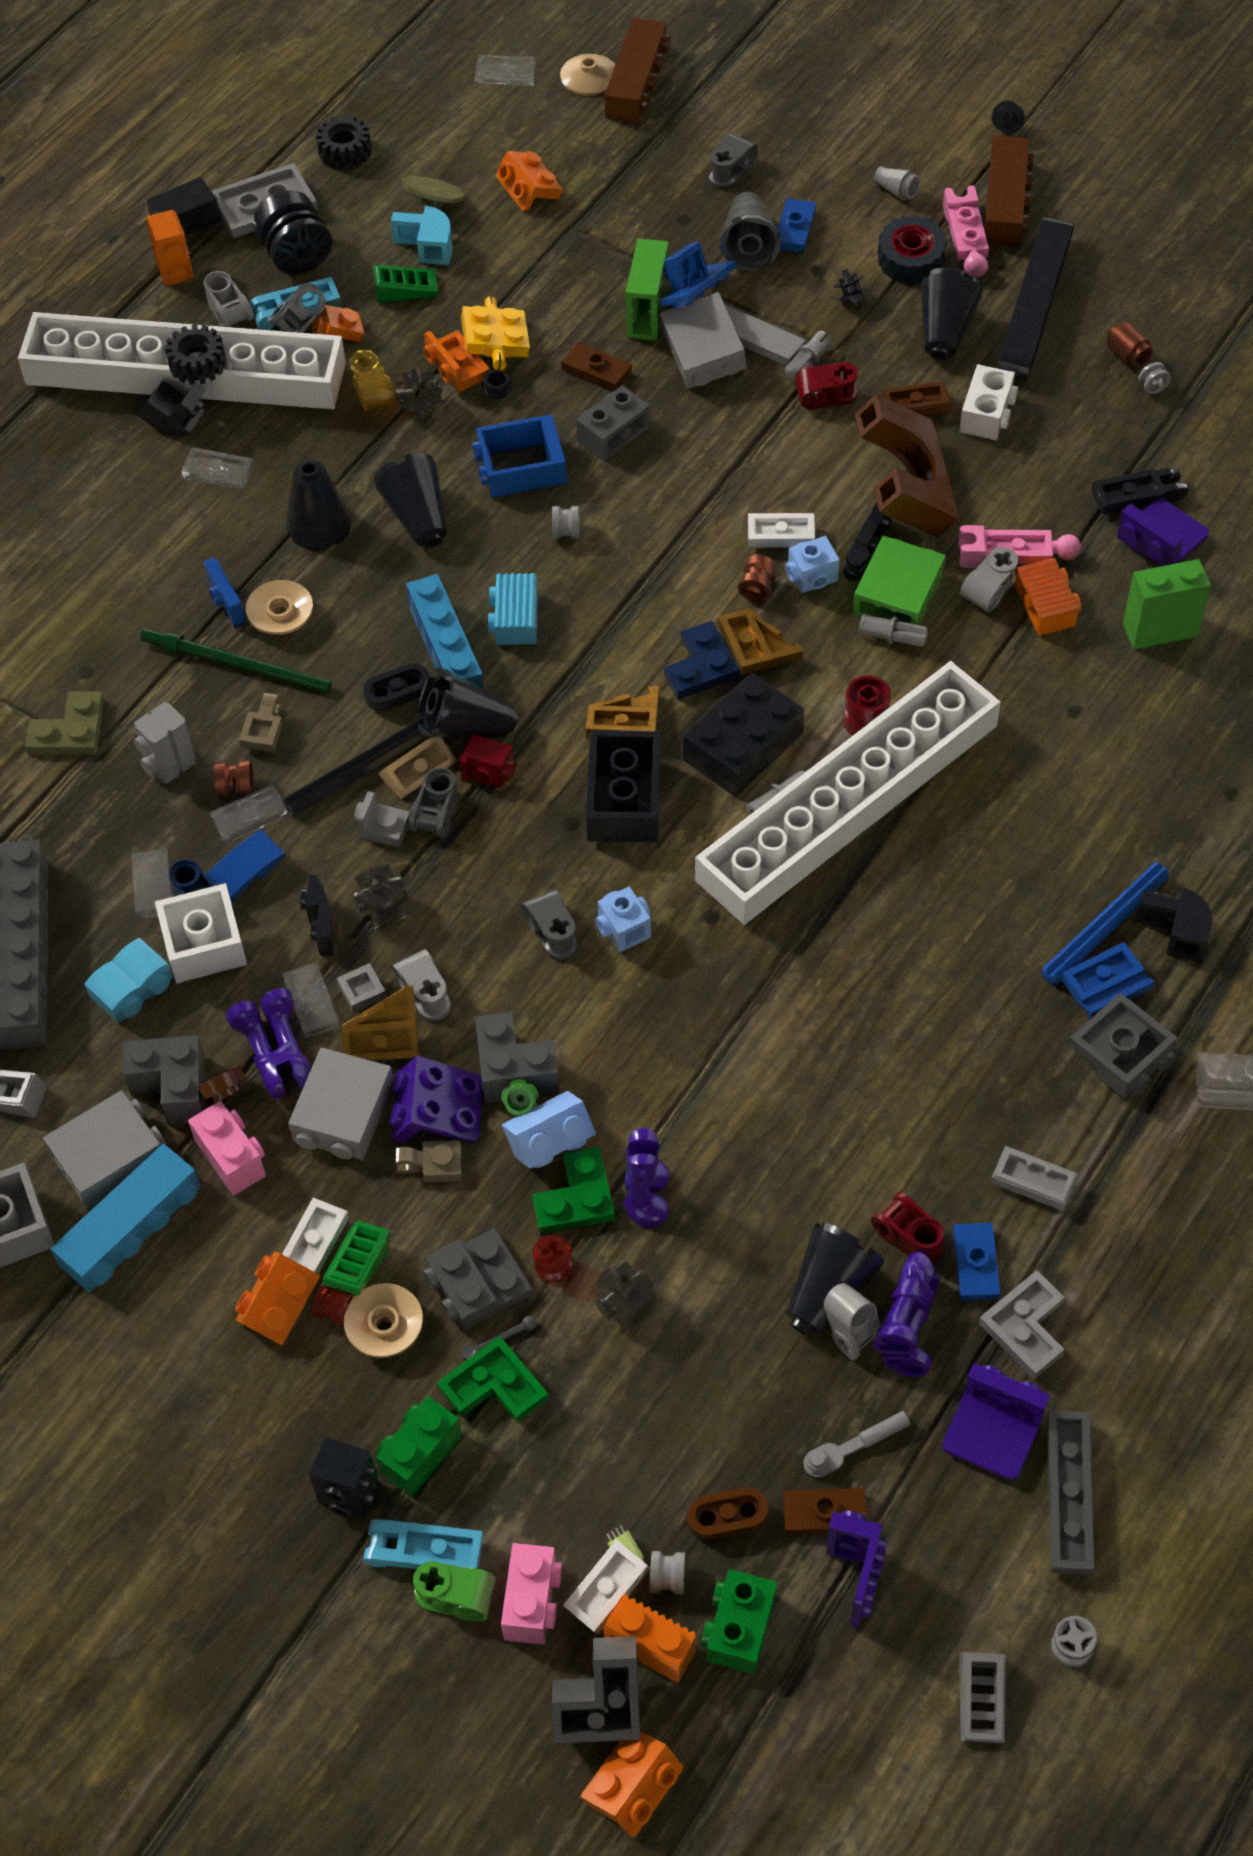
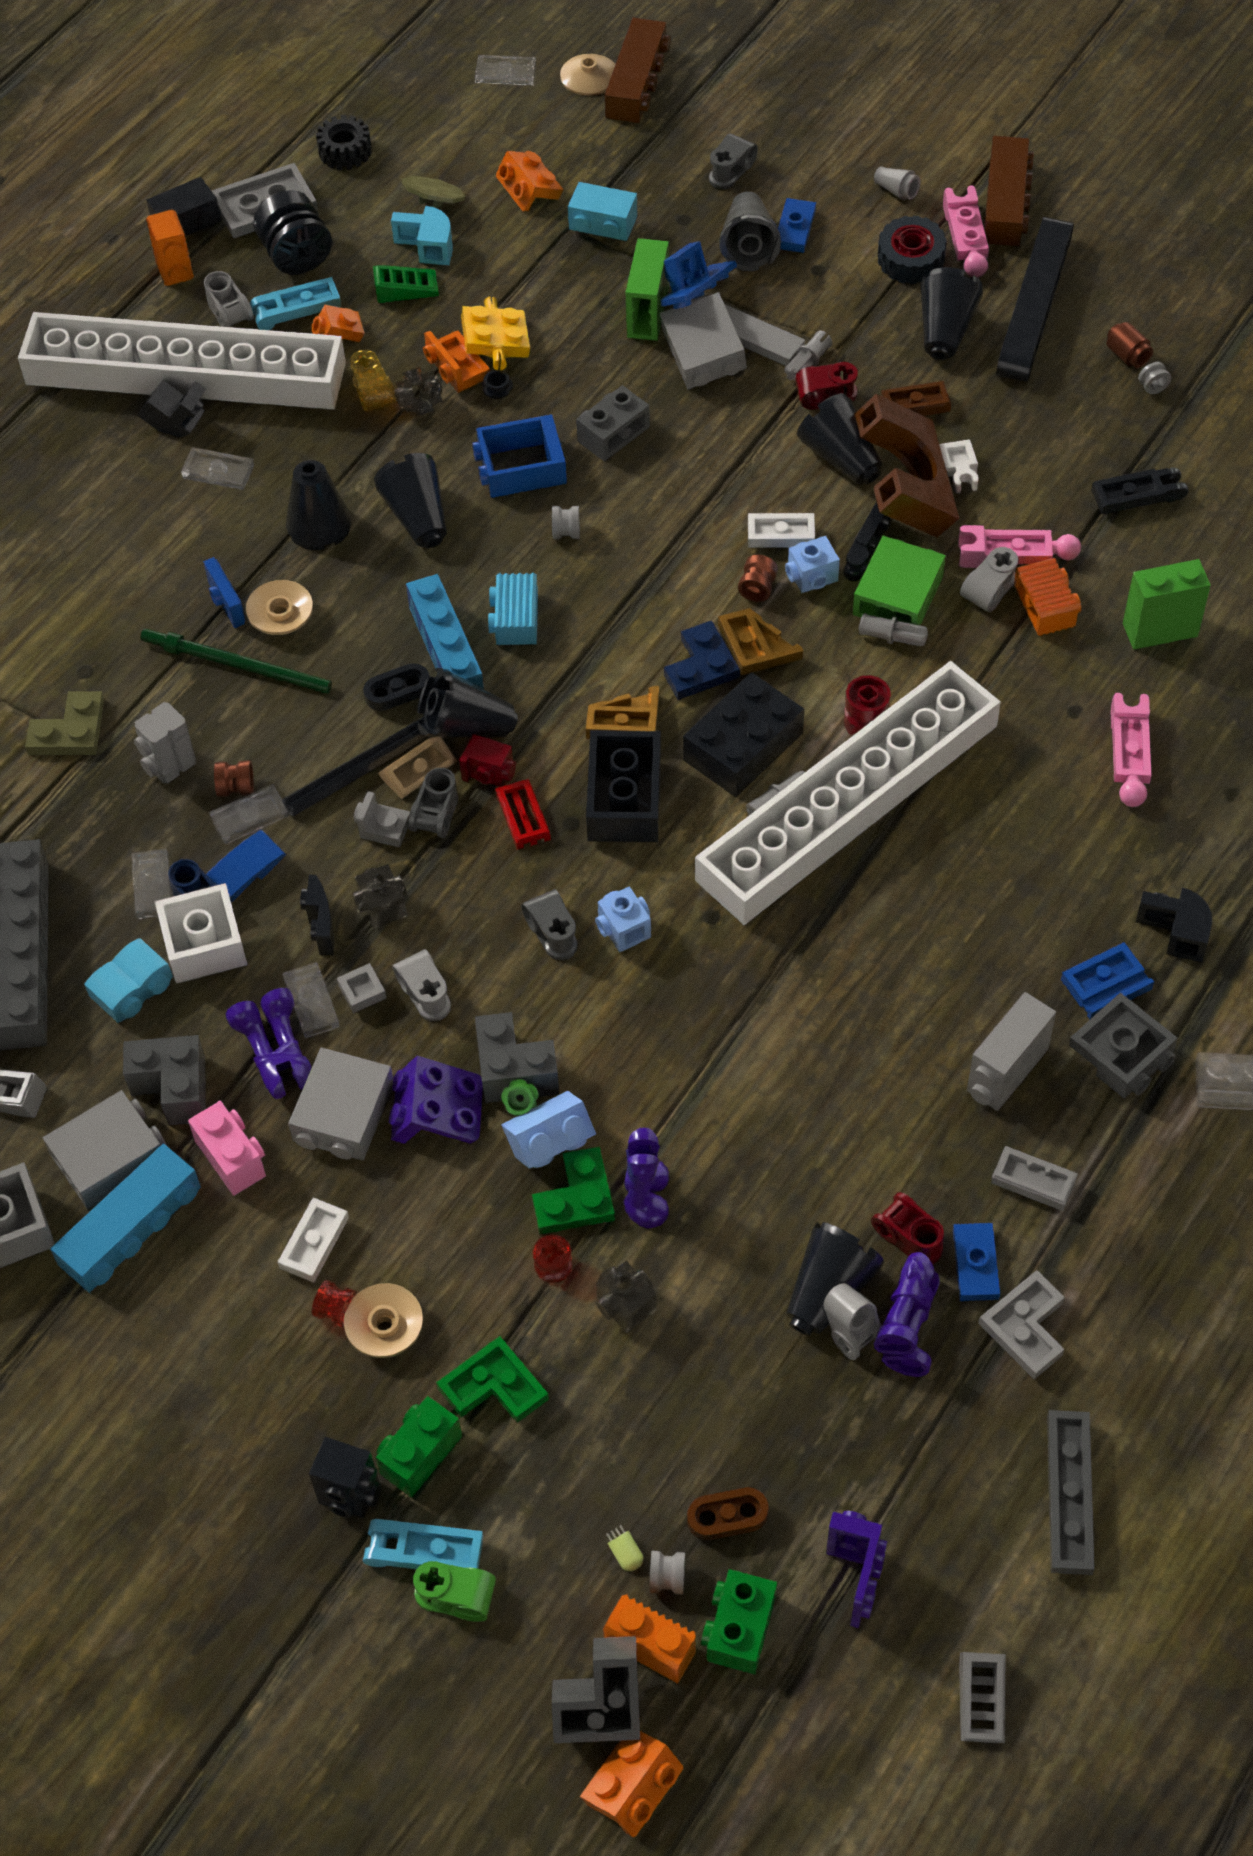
(195, 367): black tyre -> none
(222, 1084): reddish brown plate -> none
(263, 728): dark tan plate -> none
(276, 1297): orange bracket -> none
(296, 312): dark grey piece -> none
(360, 1255): green slope -> none
(384, 1030): pearl gold wing -> none
(438, 1161): dark tan plate -> none
(476, 1278): dark grey plate -> none
(528, 1323): dark grey hinge -> none
(529, 1594): bright pink brick -> none
(530, 836): none -> red tile
(596, 366): reddish brown plate -> none
(602, 211): none -> medium azure brick
(602, 1588): white plate -> none
(812, 1509): reddish brown plate -> none
(830, 1457): light grey piece -> none
(837, 440): none -> black cone
(850, 287): black wheel -> none
(960, 463): none -> white plate
(987, 402): white brick -> none
(996, 1422): dark purple bracket -> none
(1008, 117): black wheel -> none
(1010, 1051): none -> light grey brick
(1074, 1631): light grey wheel -> none
(1104, 923): blue axle -> none
(1131, 748): none -> bright pink plate
(1161, 532): dark purple bracket -> none

